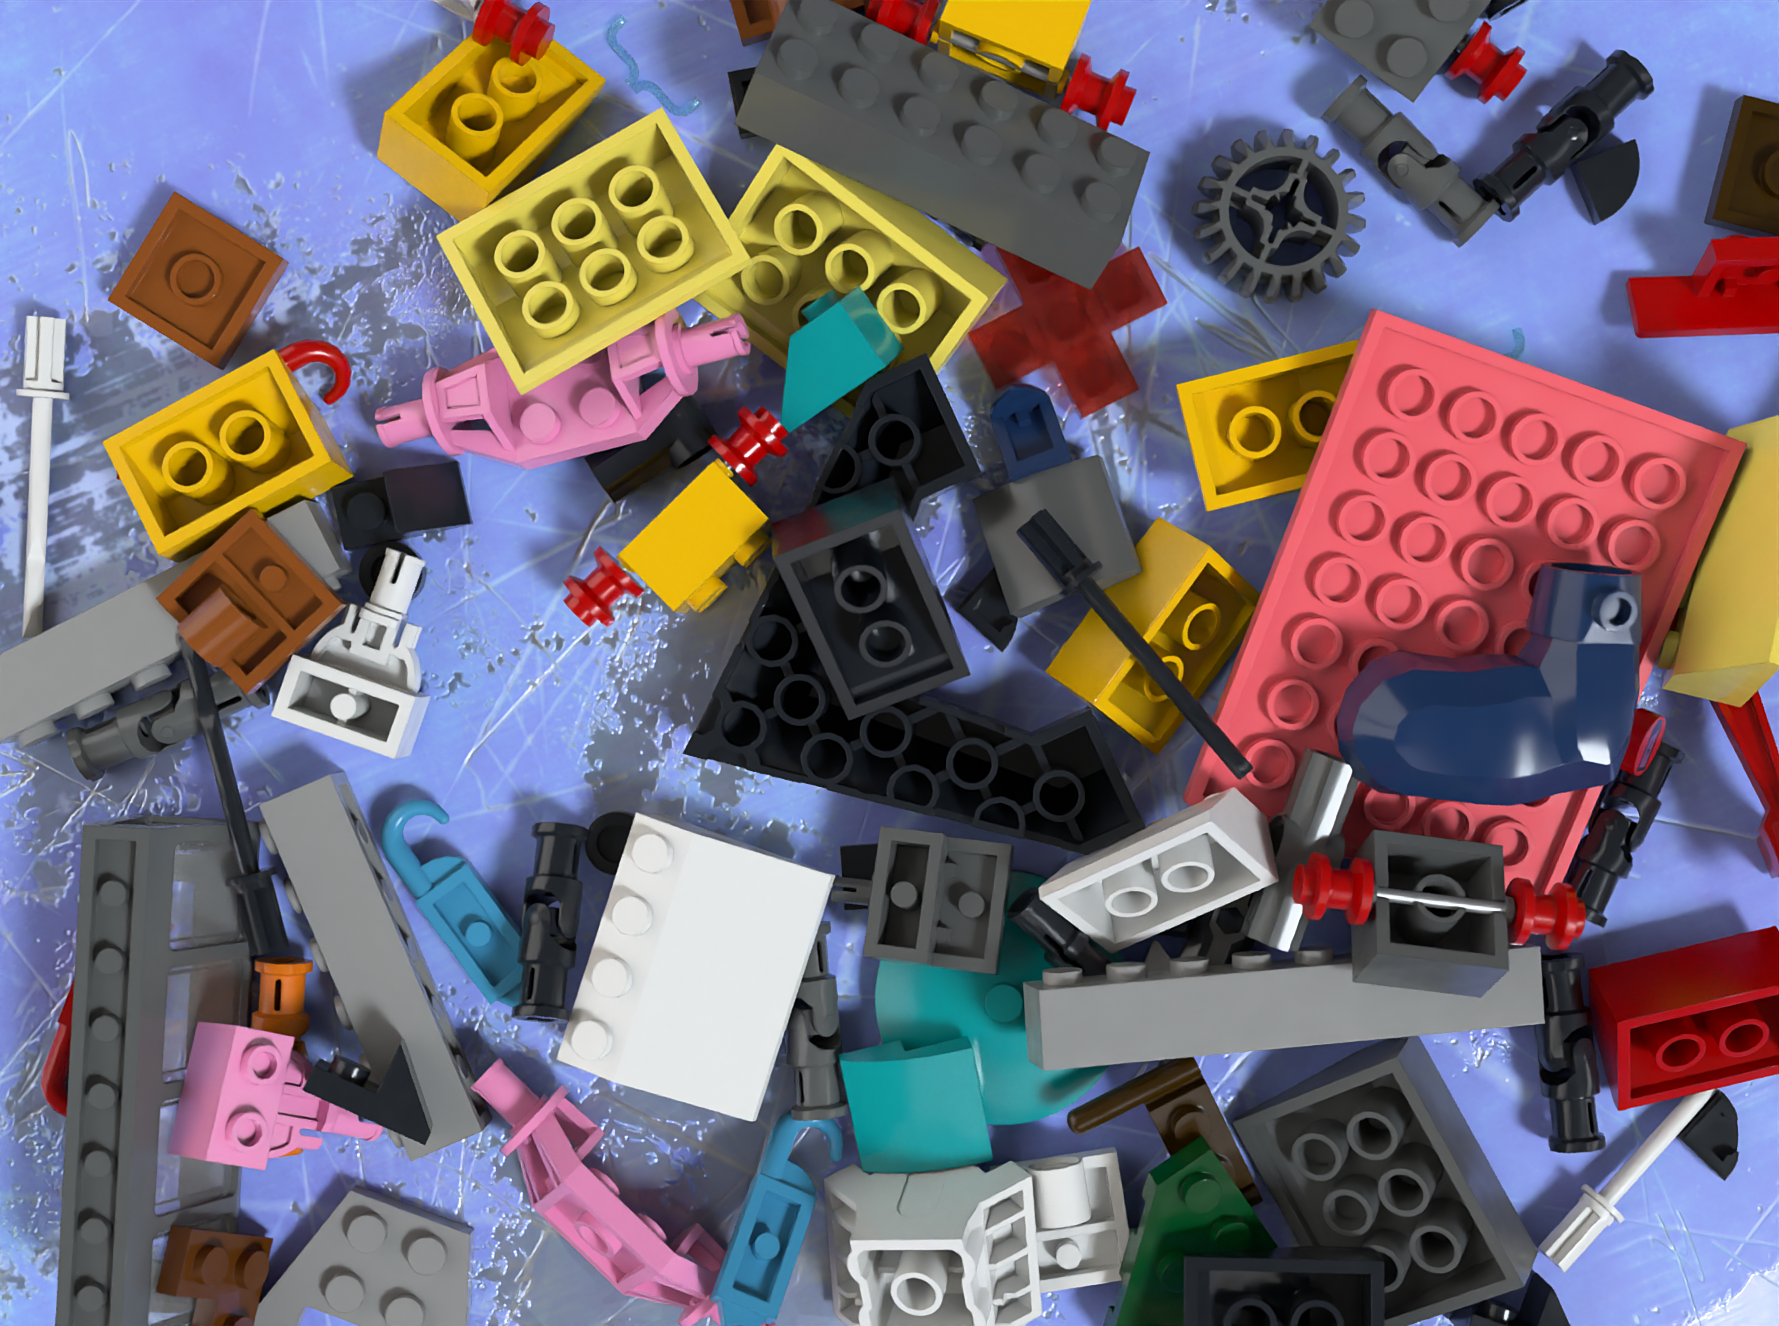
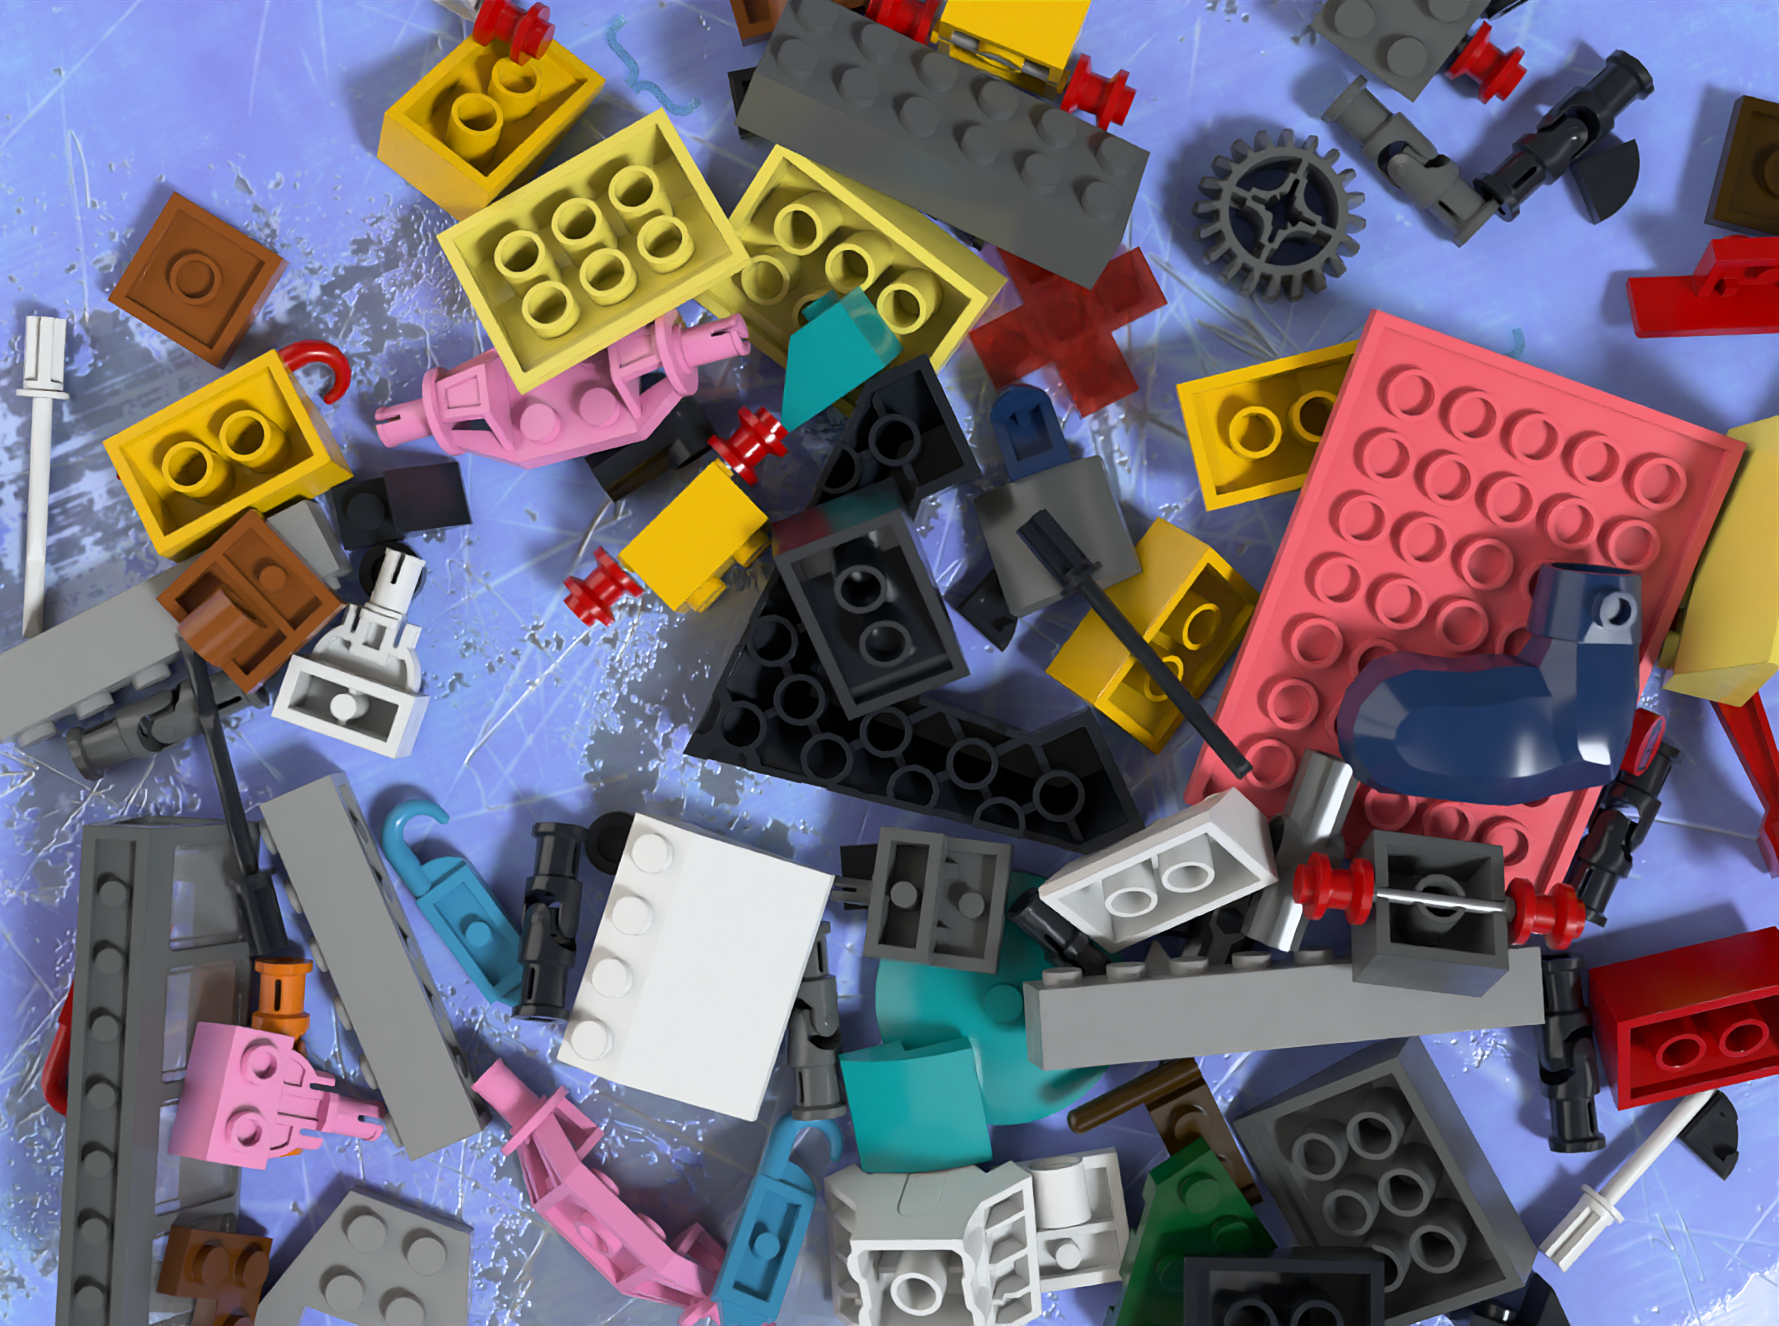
(392, 1104): black slope -> none

